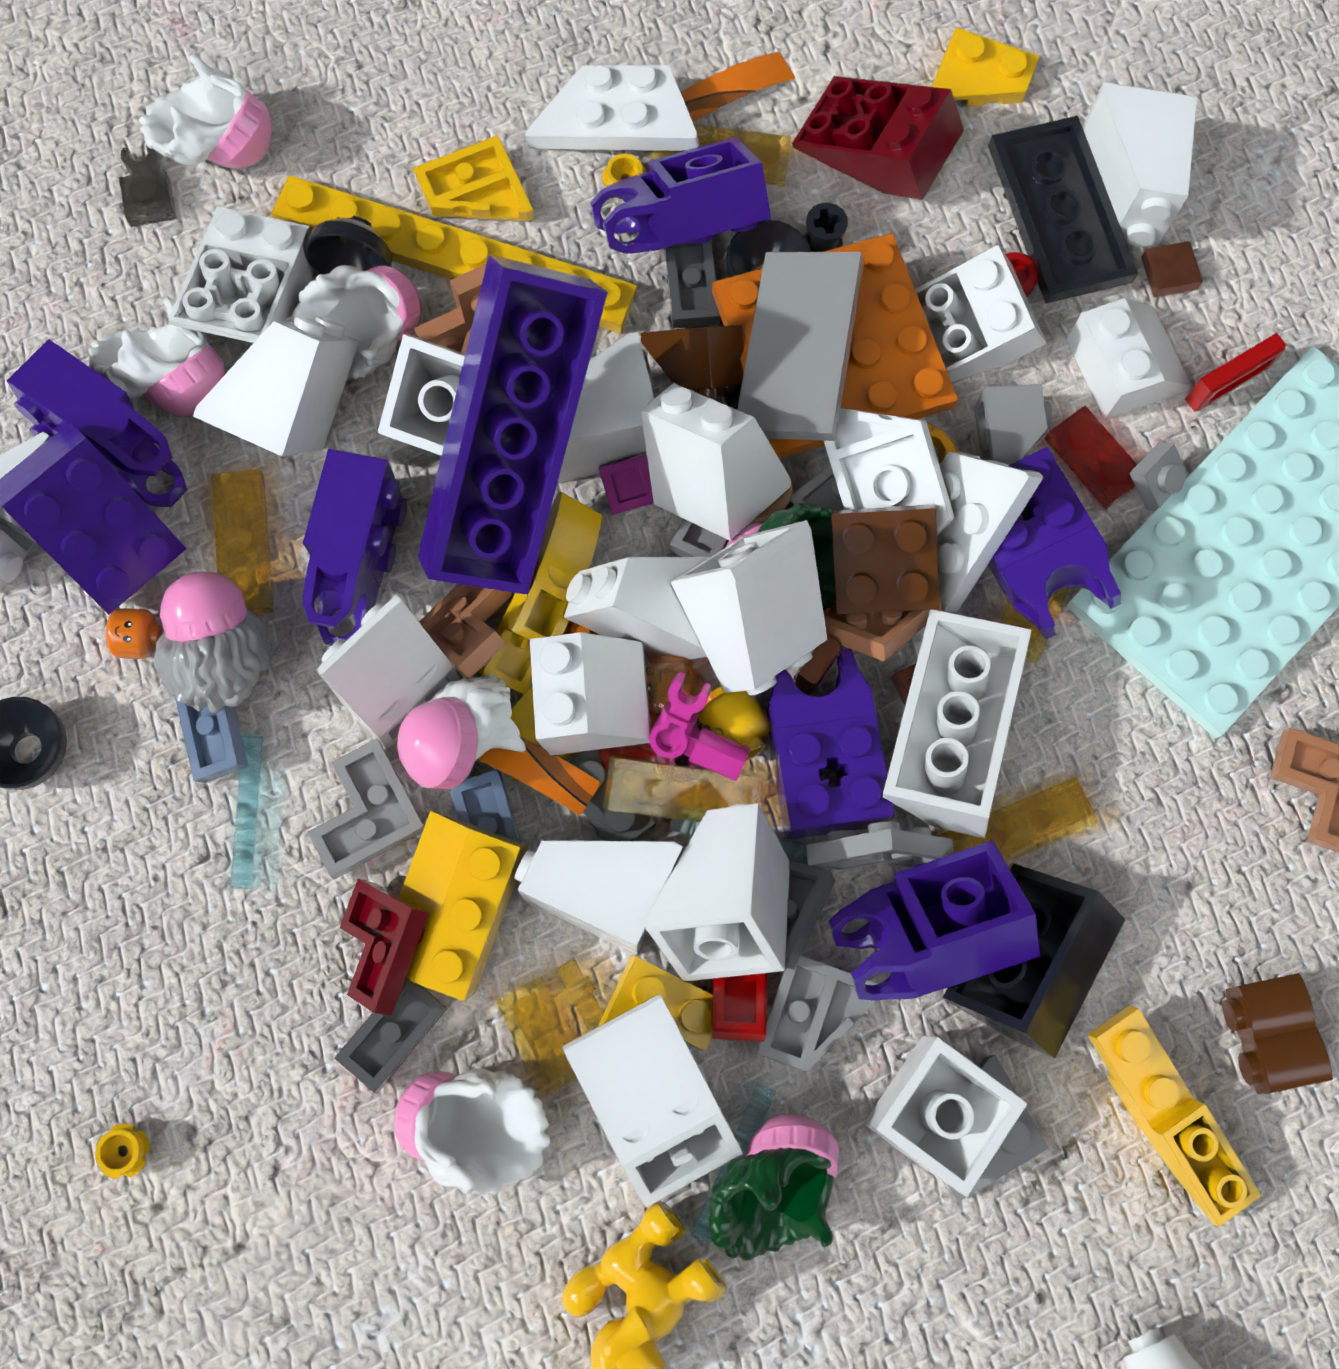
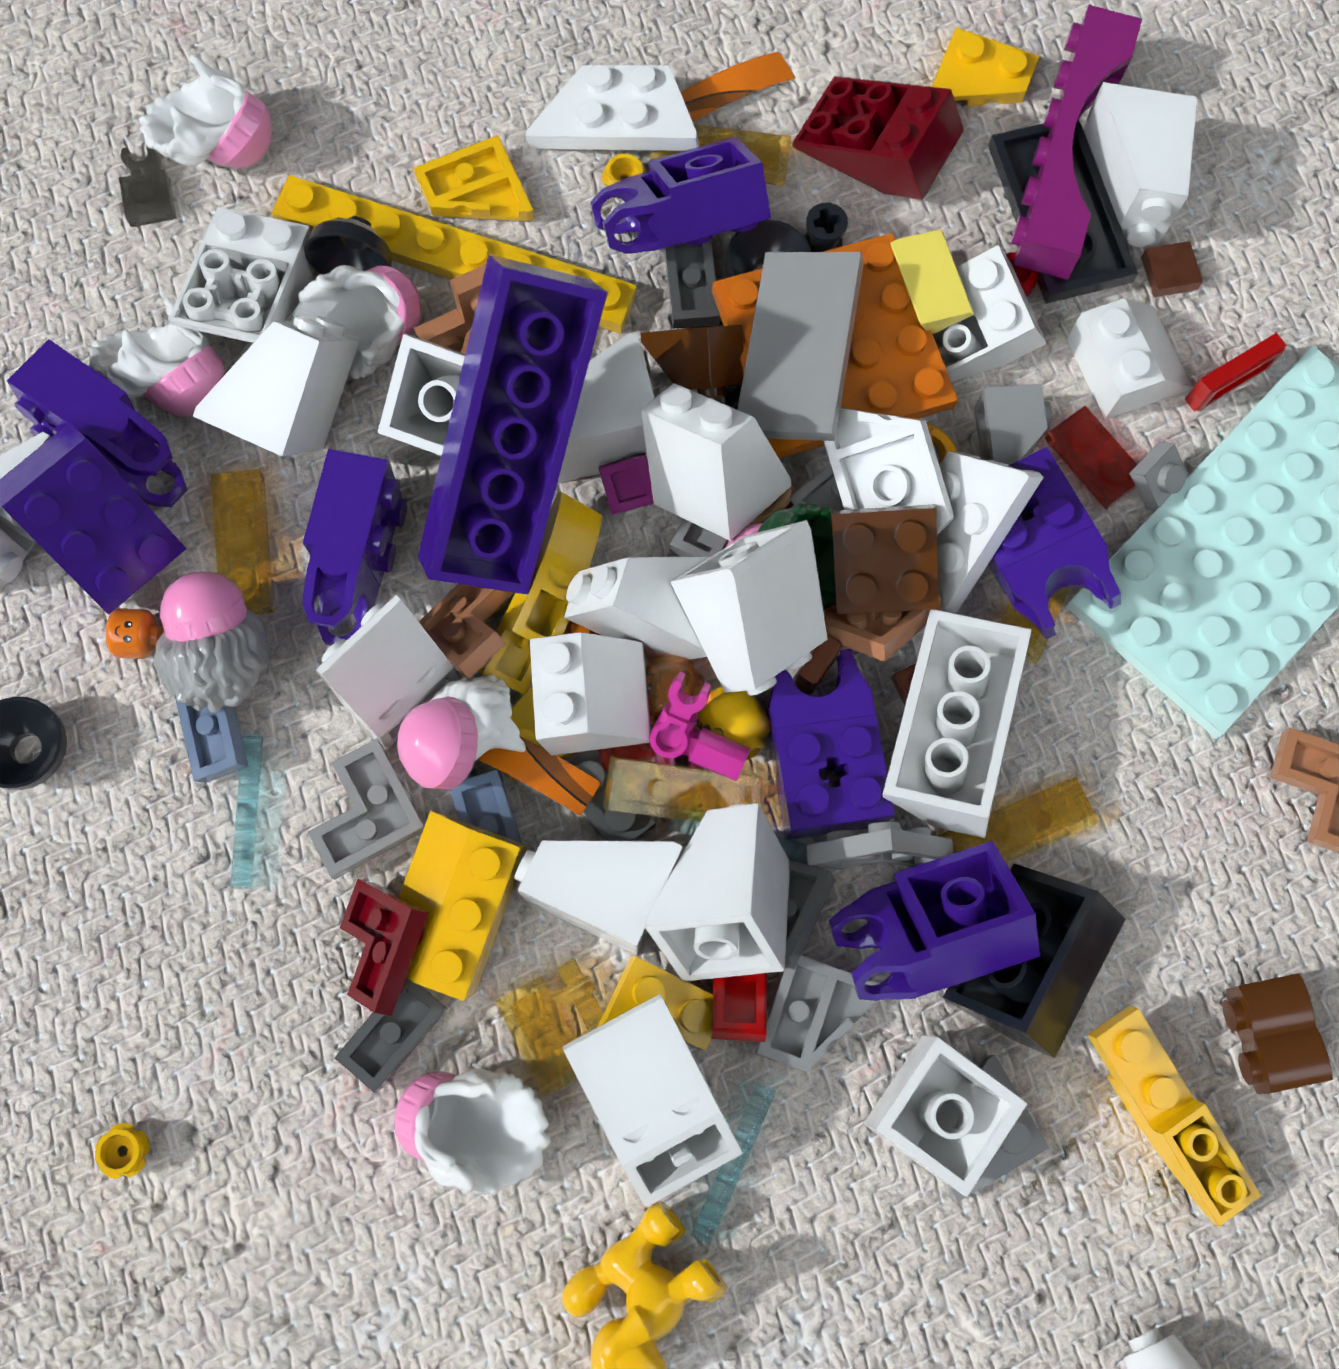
(776, 1189): dark green hair -> none
(932, 280): none -> light yellow slope
(1057, 216): none -> magenta arch

